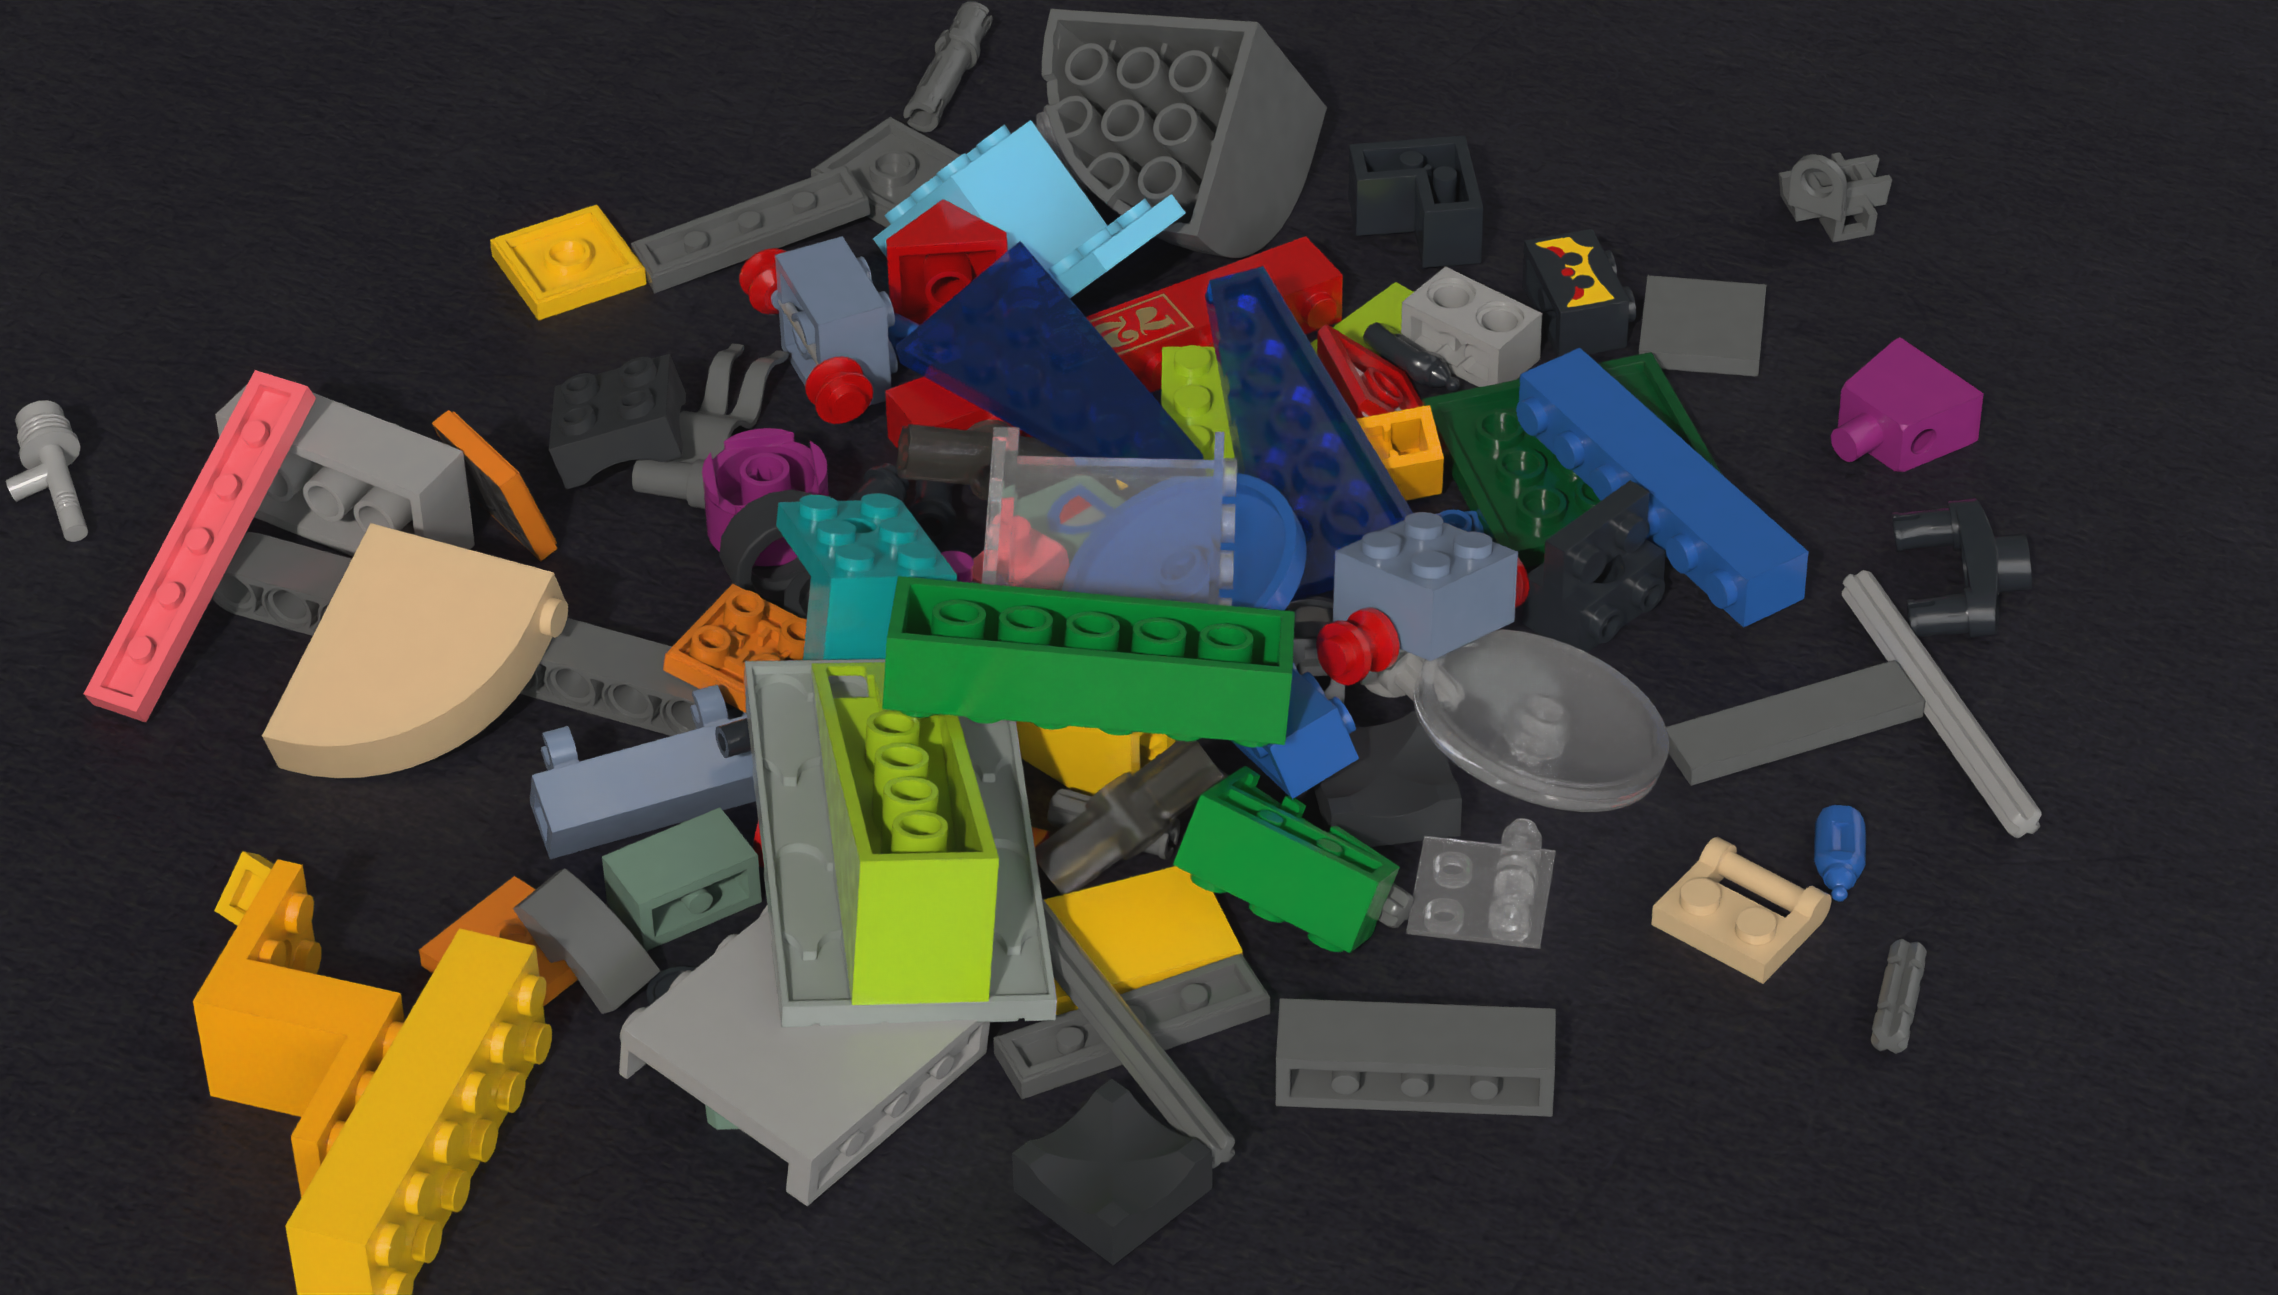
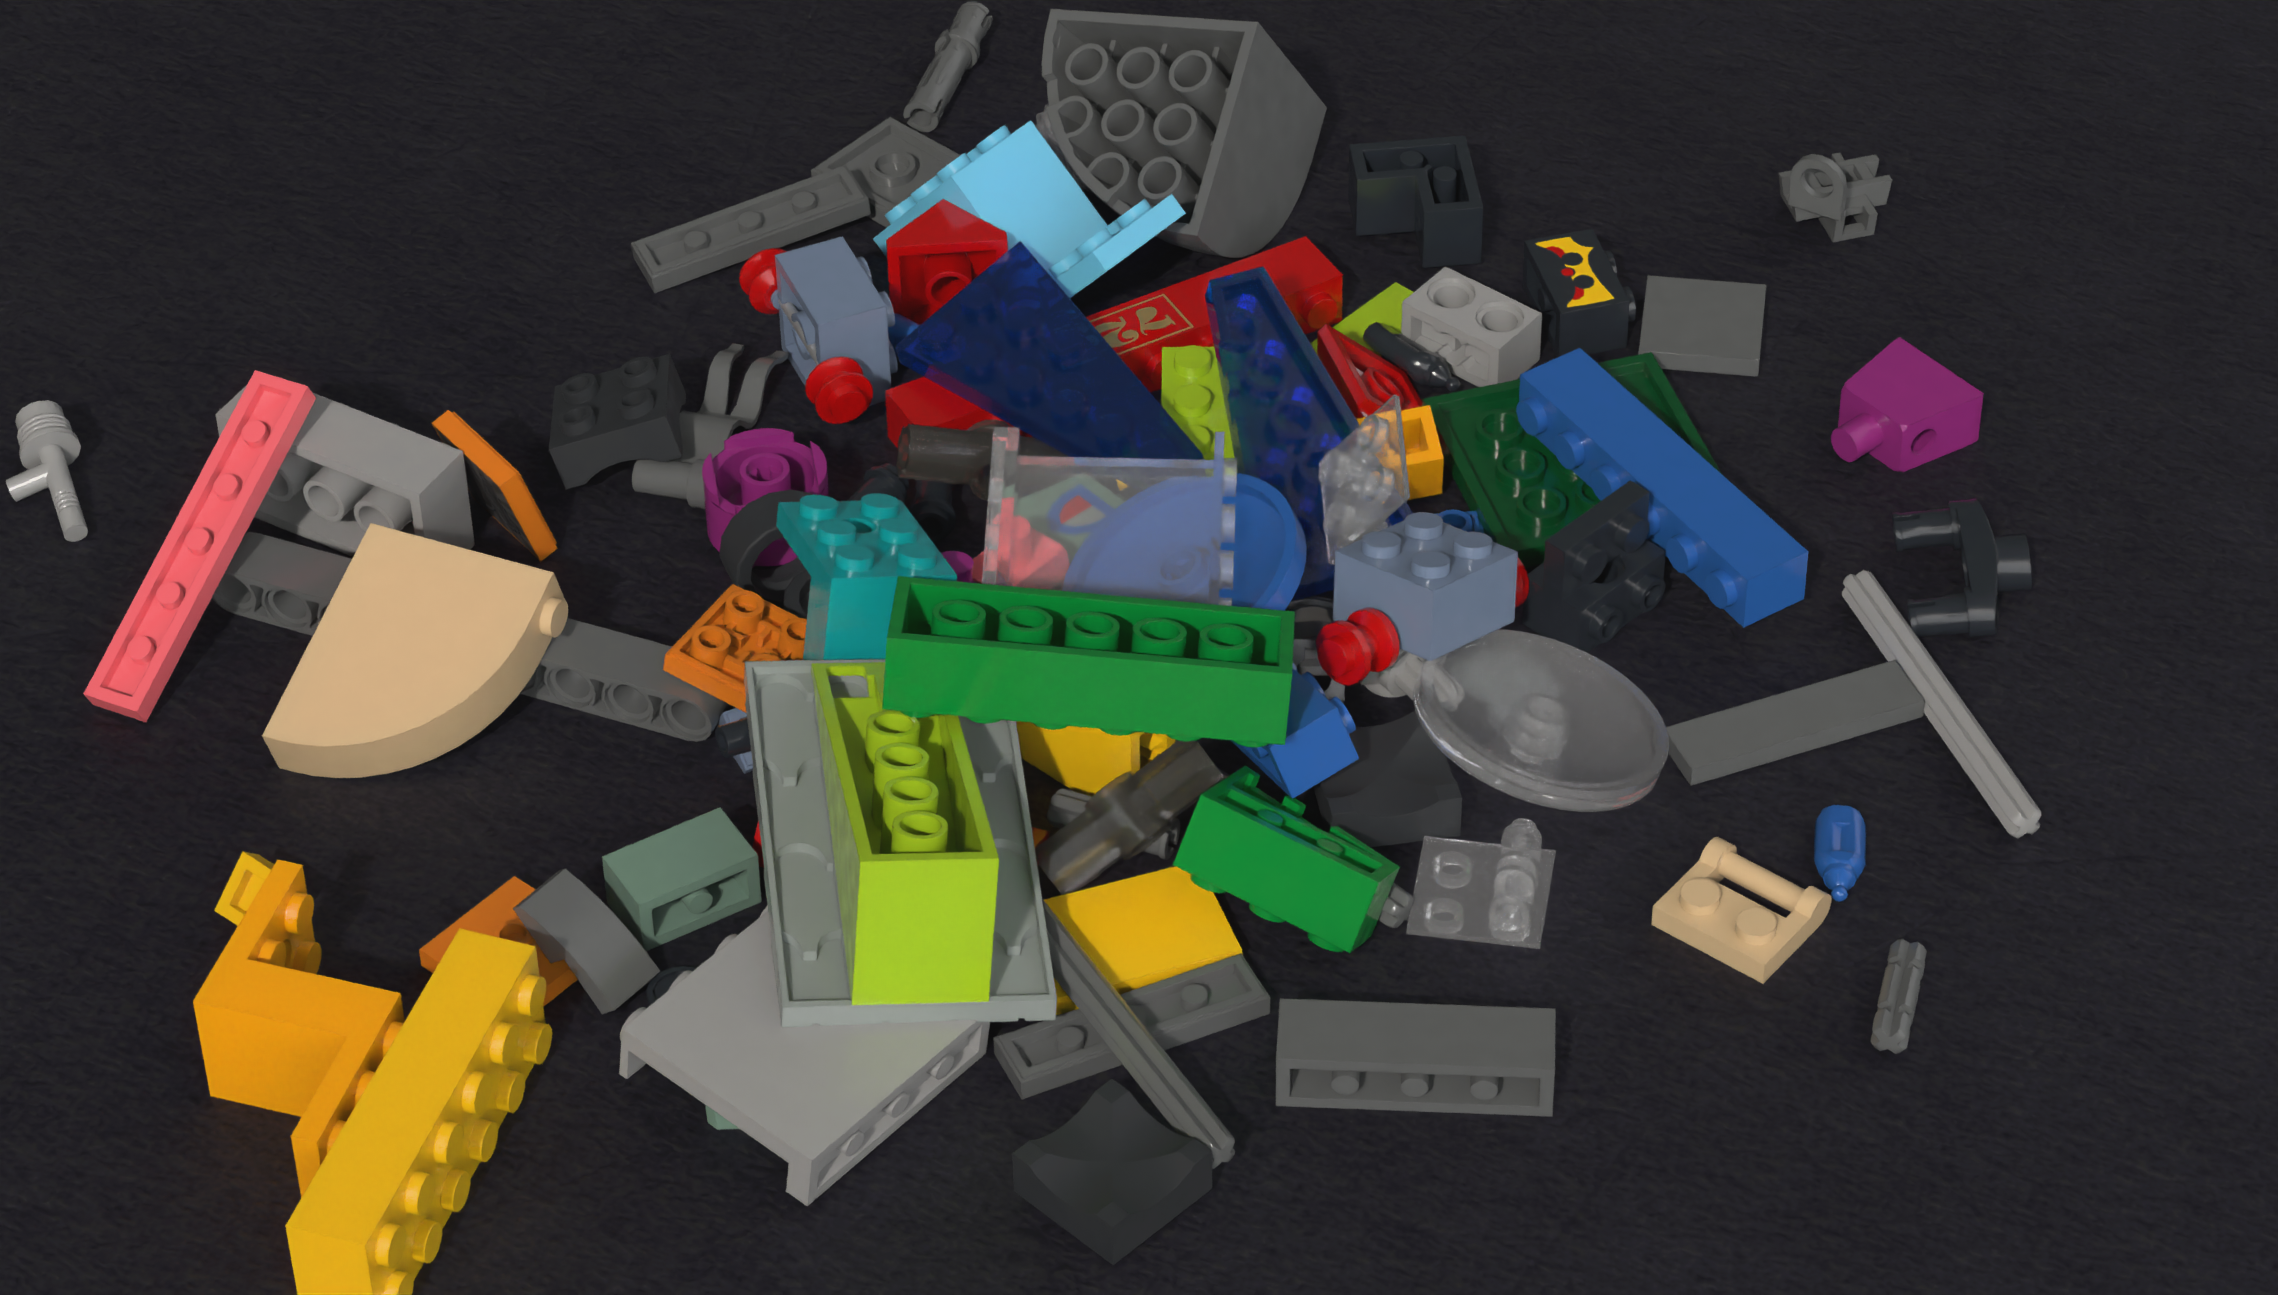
(568, 262): yellow tile -> none
(638, 786): sand blue brick -> none
(1364, 478): none -> clear hinge

